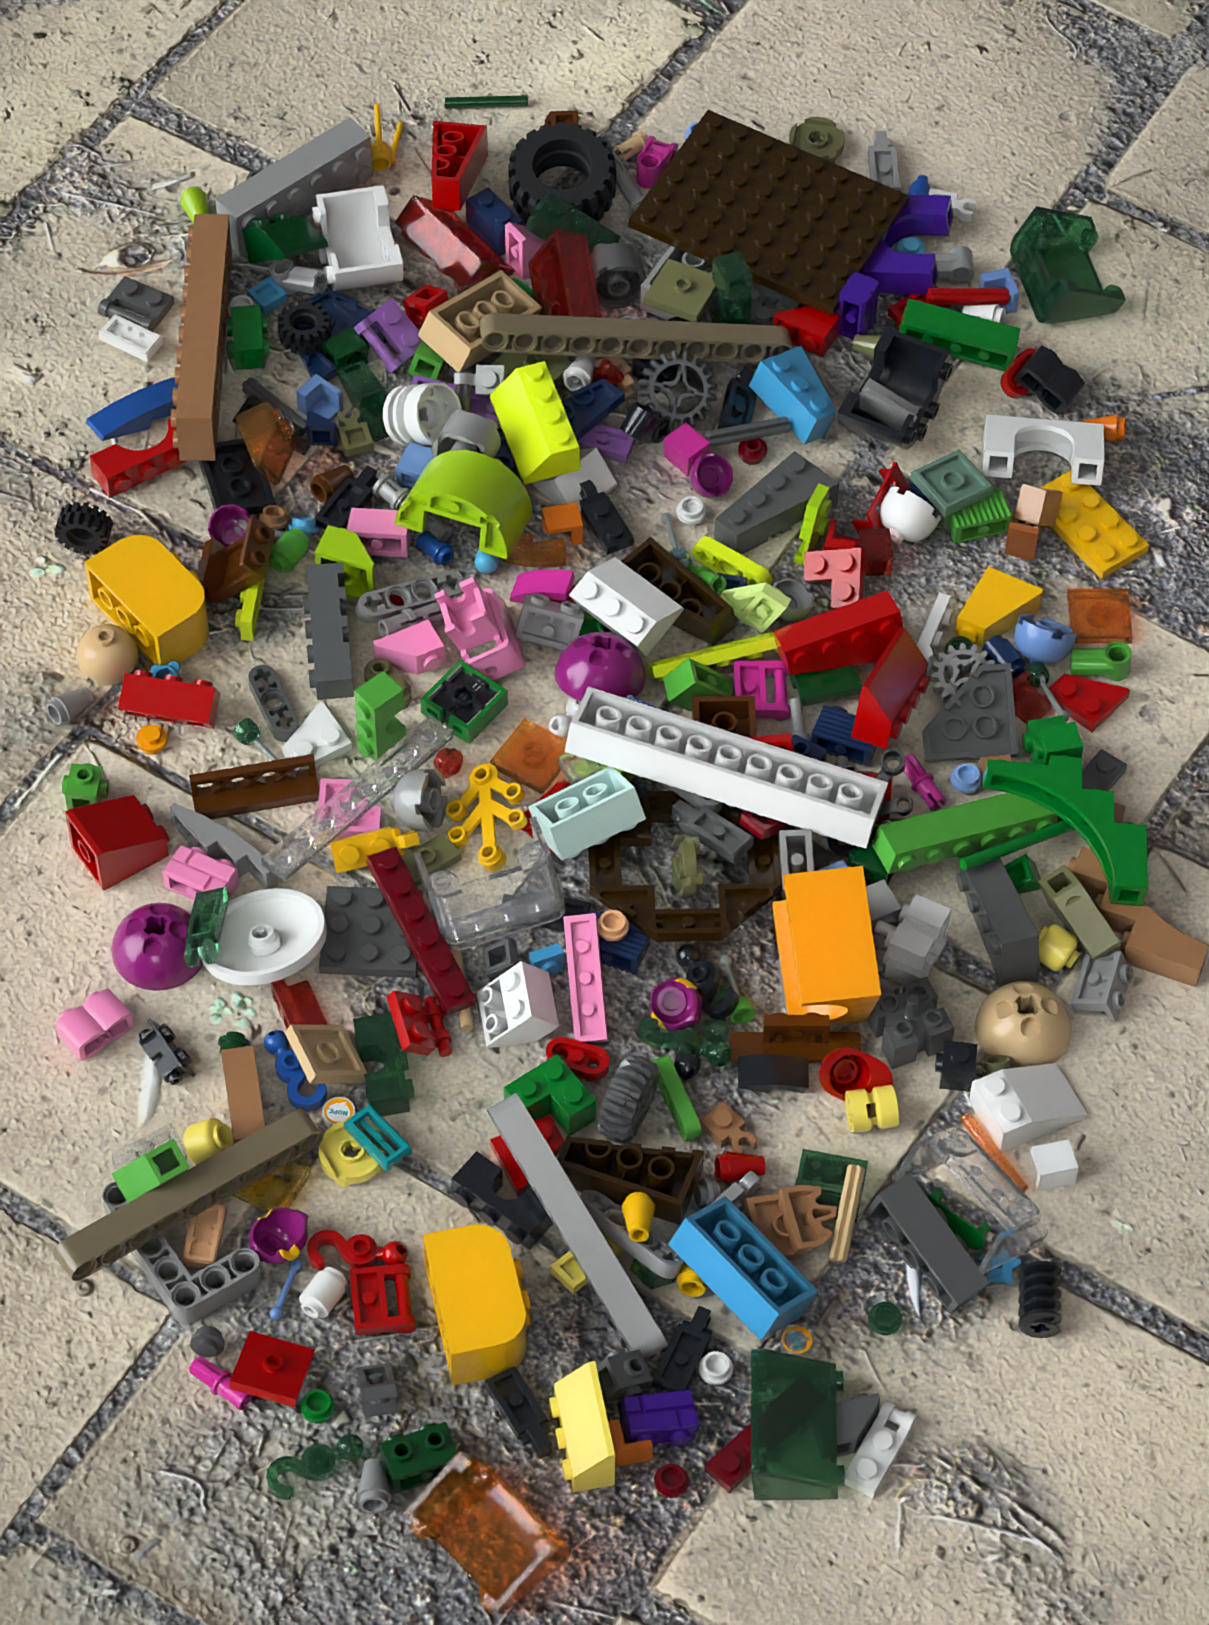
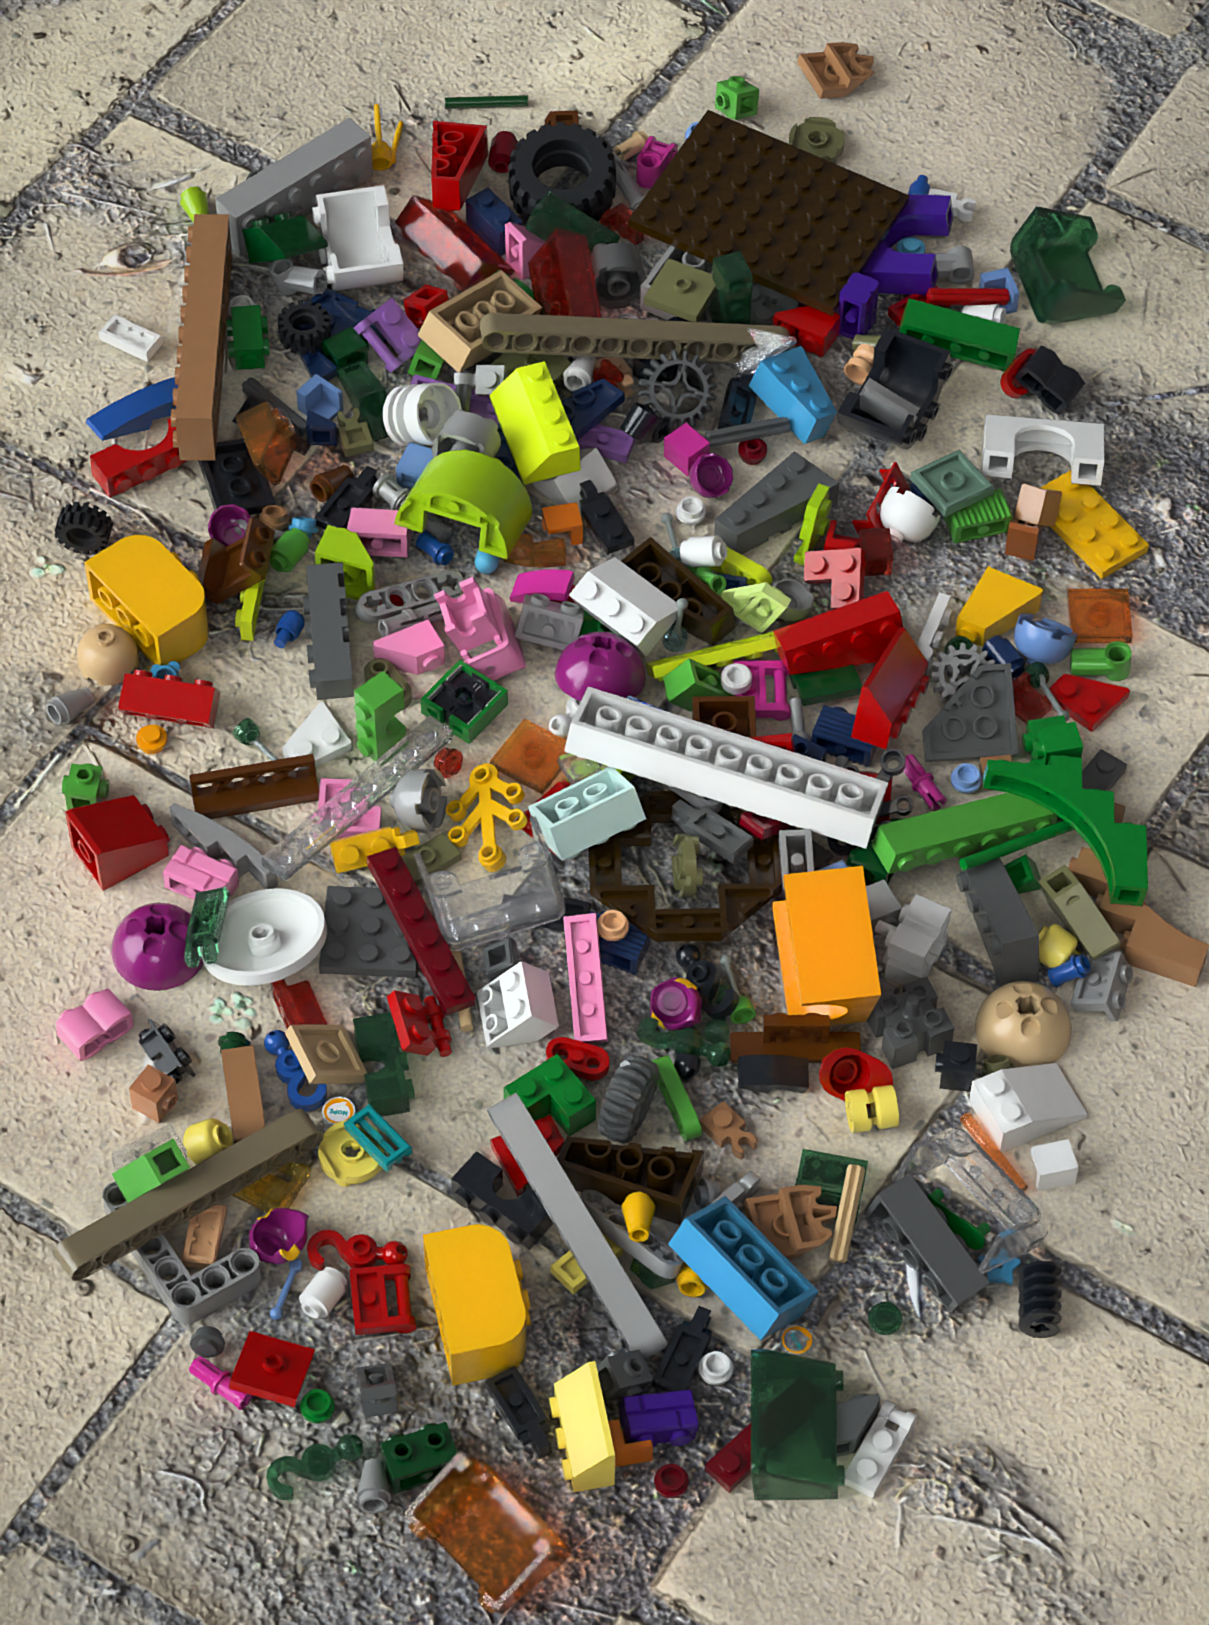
(139, 299): dark grey plate -> none
(153, 1093): none -> nougat brick
(267, 295): dark azure plate -> none
(274, 691): dark grey beam -> none
(289, 628): none -> blue cylinder
(500, 150): none -> dark red brick
(548, 959): dark azure plate -> none
(618, 219): none -> clear red bracket
(672, 638): none -> clear light blue hinge
(703, 551): none -> white brick
(733, 1166): red cone -> none
(736, 98): none -> bright green brick
(736, 678): none -> white tile
(768, 345): none -> clear slope
(836, 69): none -> medium nougat plate
(861, 364): none -> light nougat wheel
(883, 162): light grey hinge -> none
(1075, 967): none -> blue pin
(1114, 427): orange cone -> none

